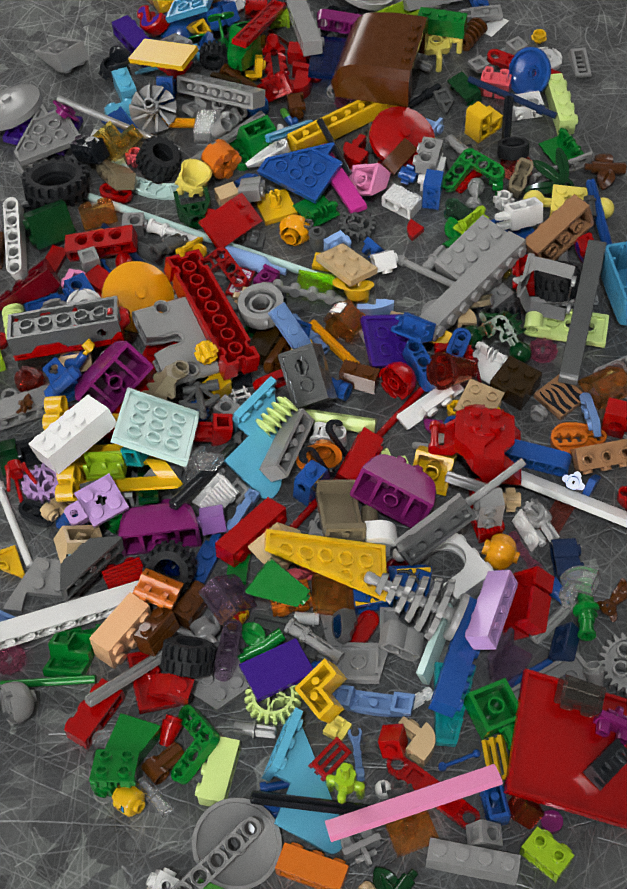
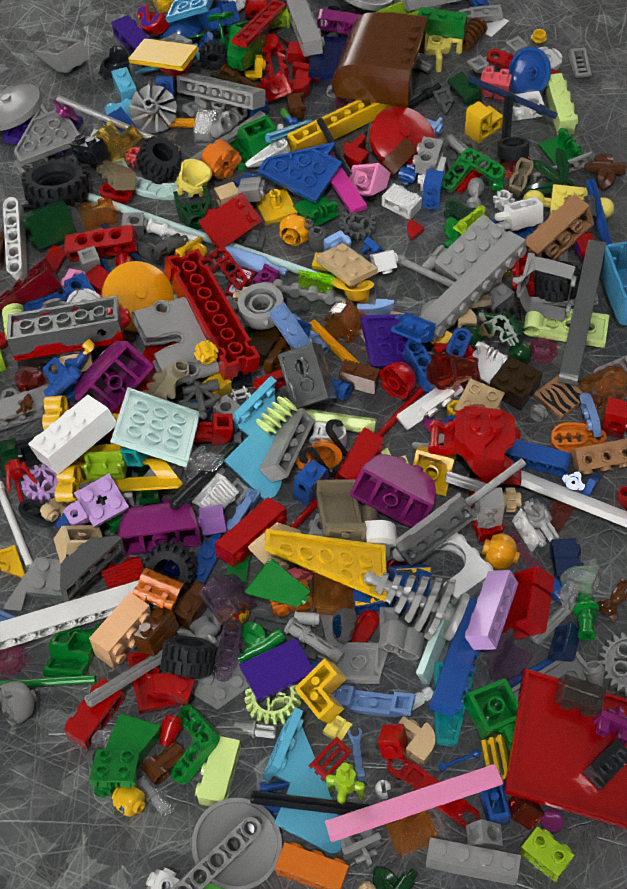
(198, 27): yellow brick -> none

